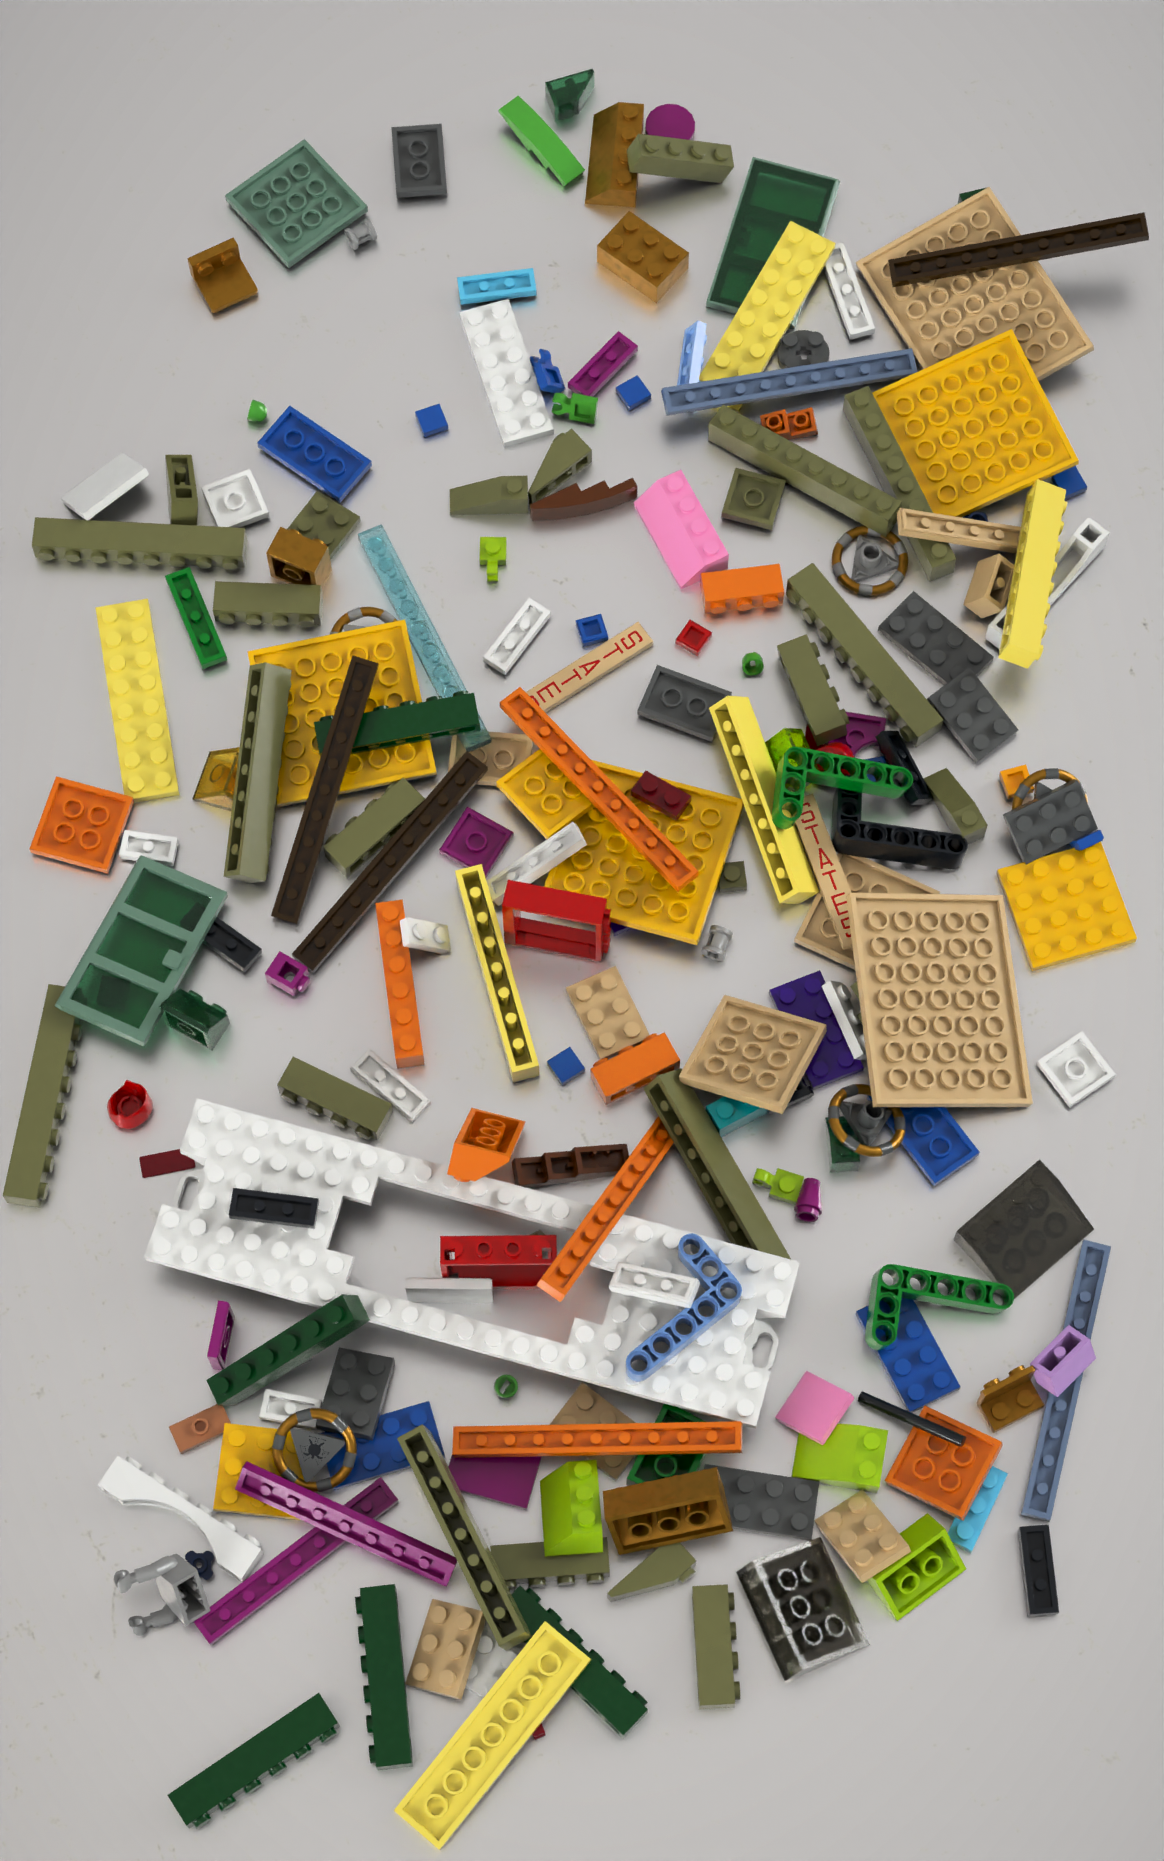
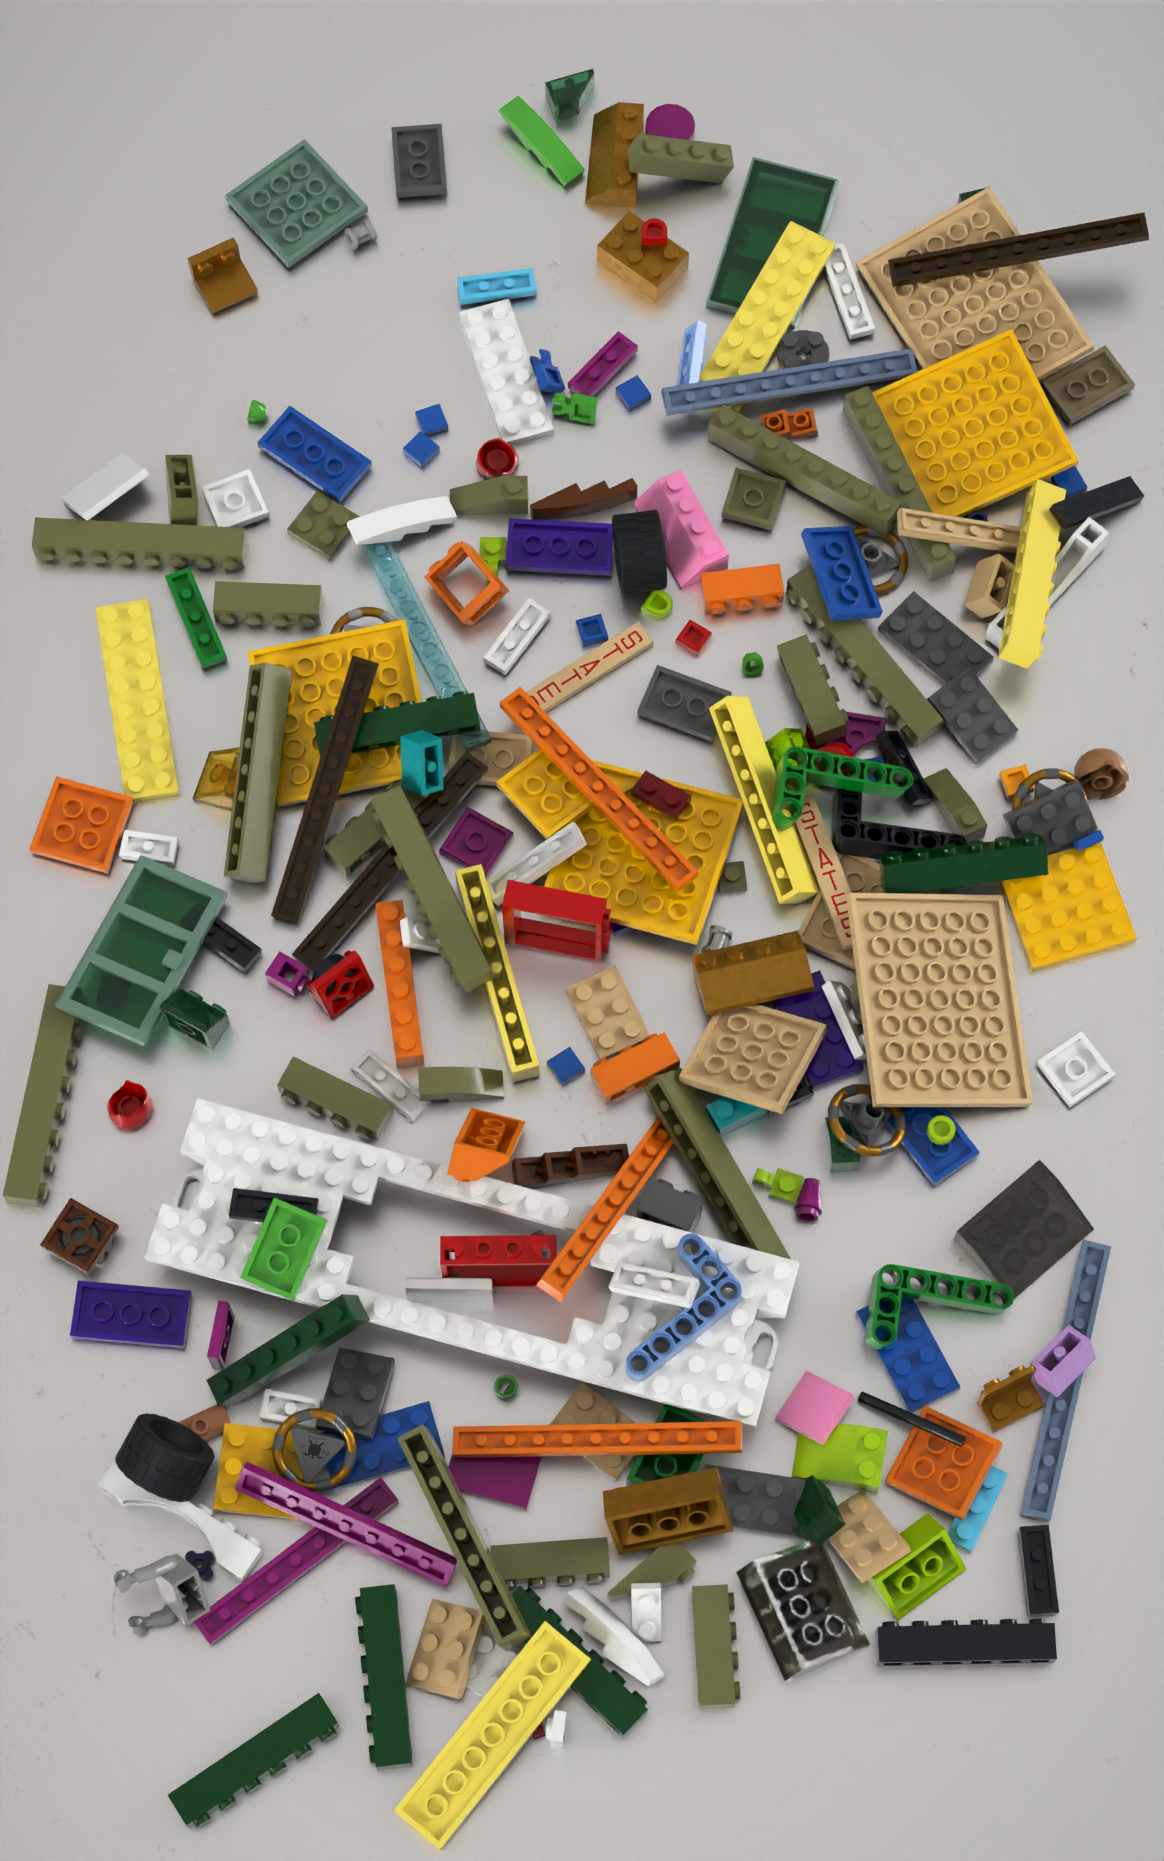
(81, 1238): none -> reddish brown piece
(130, 1314): none -> dark purple plate
(164, 1457): none -> black tyre
(165, 1163): dark red sticker -> none
(284, 1249): none -> bright green plate
(298, 558): pearl gold brick -> none
(339, 982): none -> red piece
(402, 519): none -> white slope
(421, 449): none -> blue tile
(422, 762): none -> teal brick
(433, 889): none -> olive brick
(460, 1084): none -> olive slope
(483, 601): none -> orange window
(496, 459): none -> red hair
(556, 1729): none -> white plate
(559, 547): none -> dark purple plate
(563, 460): olive slope -> none
(572, 1509): lime slope -> none
(620, 1642): none -> white slope
(639, 552): none -> black tyre
(646, 1611): none -> white plate
(654, 232): none -> red tile
(658, 605): none -> lime tile
(669, 1206): none -> dark grey brick
(752, 972): none -> pearl gold slope
(817, 1512): none -> clear green slope
(841, 573): none -> blue plate
(941, 1130): none -> lime tile
(964, 864): none -> dark green brick
(965, 1644): none -> black brick
(1087, 385): none -> dark tan plate
(1096, 502): none -> black tile
(1101, 773): none -> medium nougat cylinder

